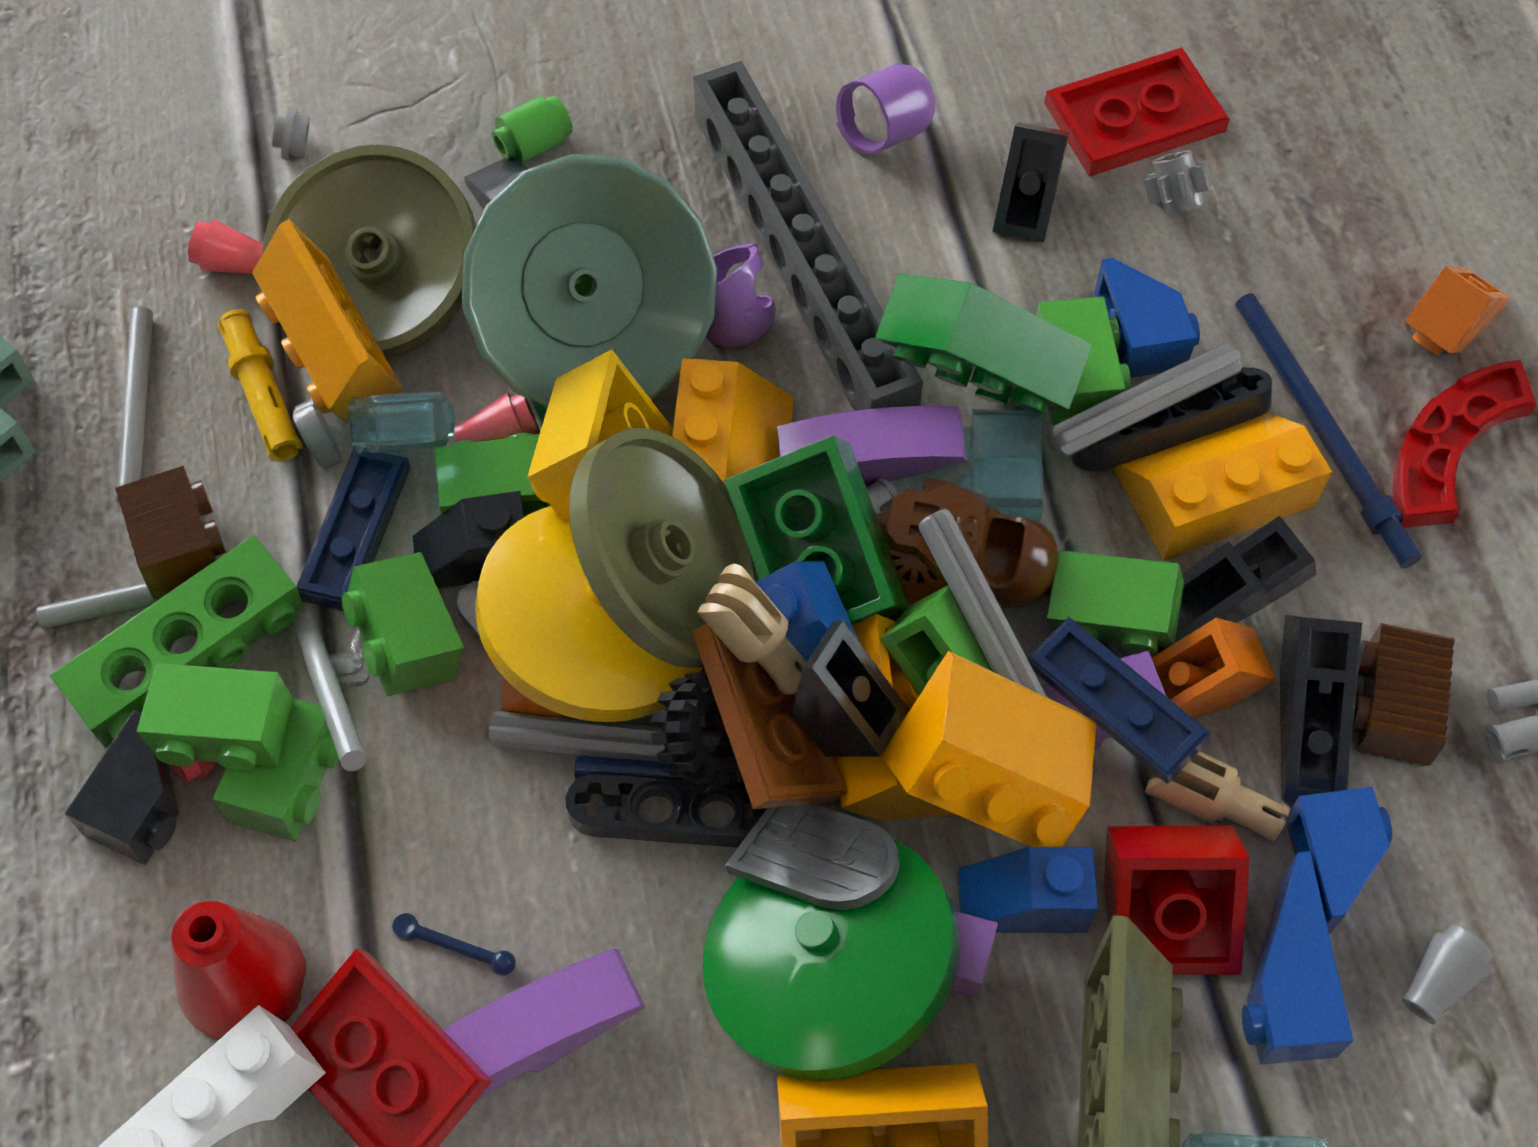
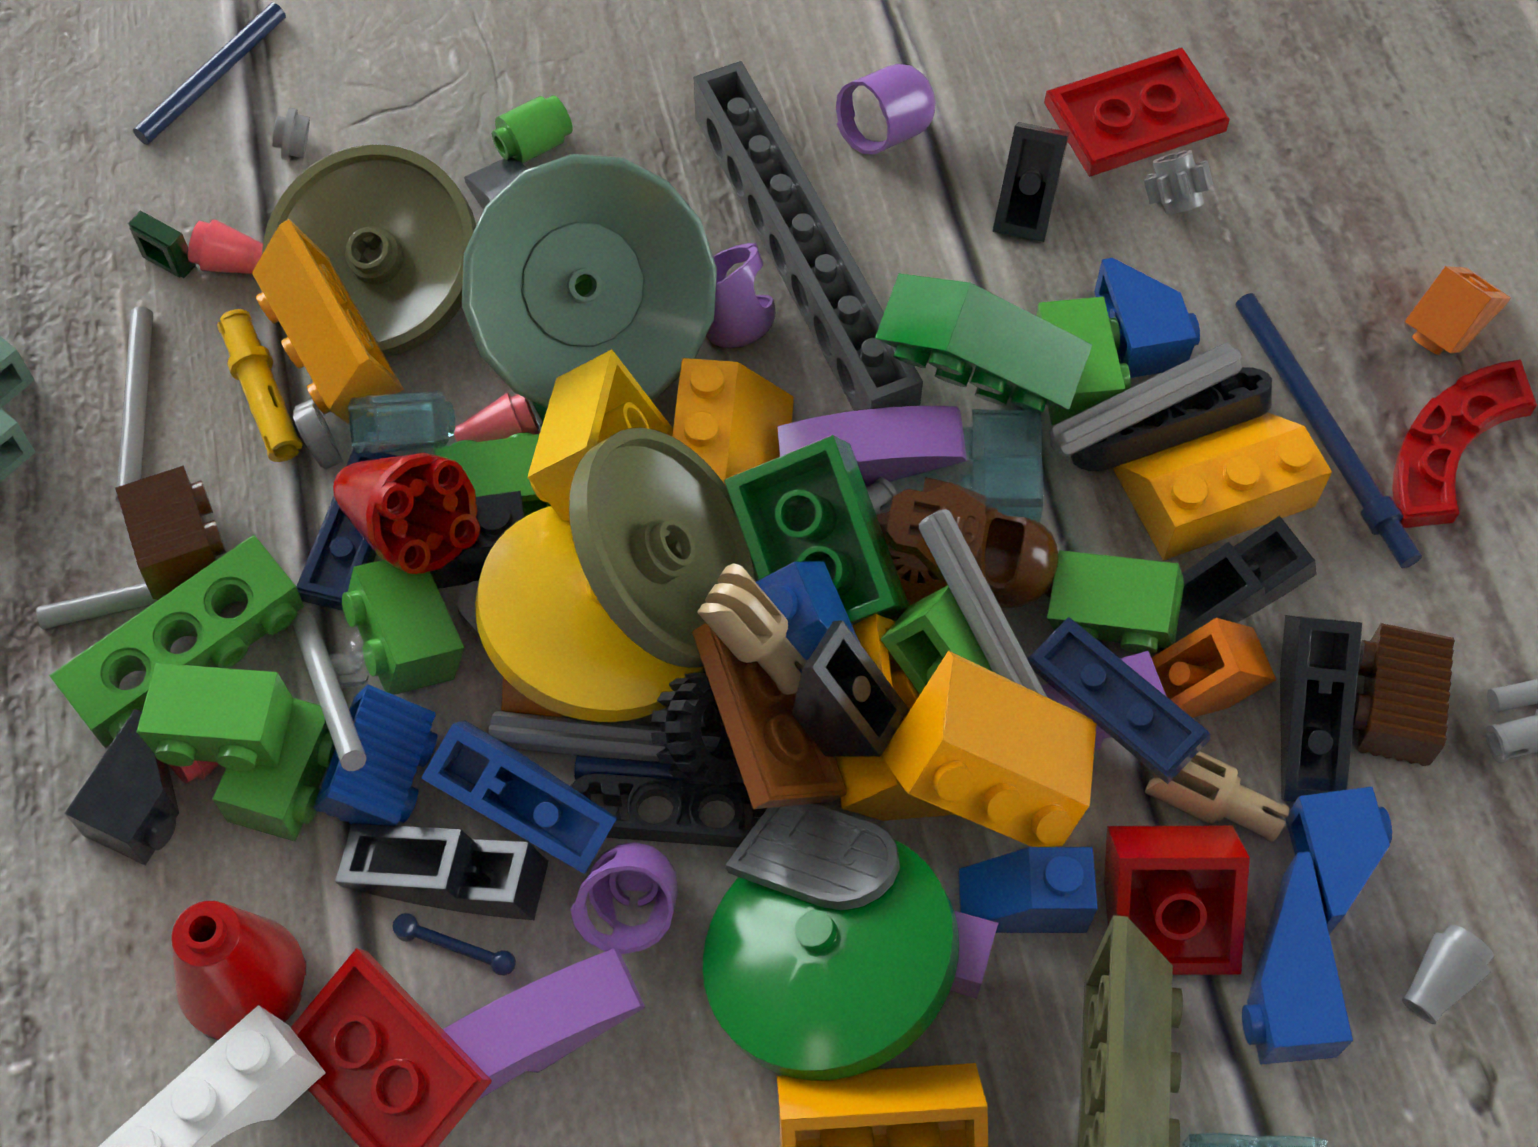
(161, 244): none -> dark green tile
(209, 73): none -> dark blue bar
(395, 742): none -> blue brick
(410, 508): none -> red cone
(444, 870): none -> black slope
(519, 795): none -> blue slope
(635, 869): none -> medium lavender helmet

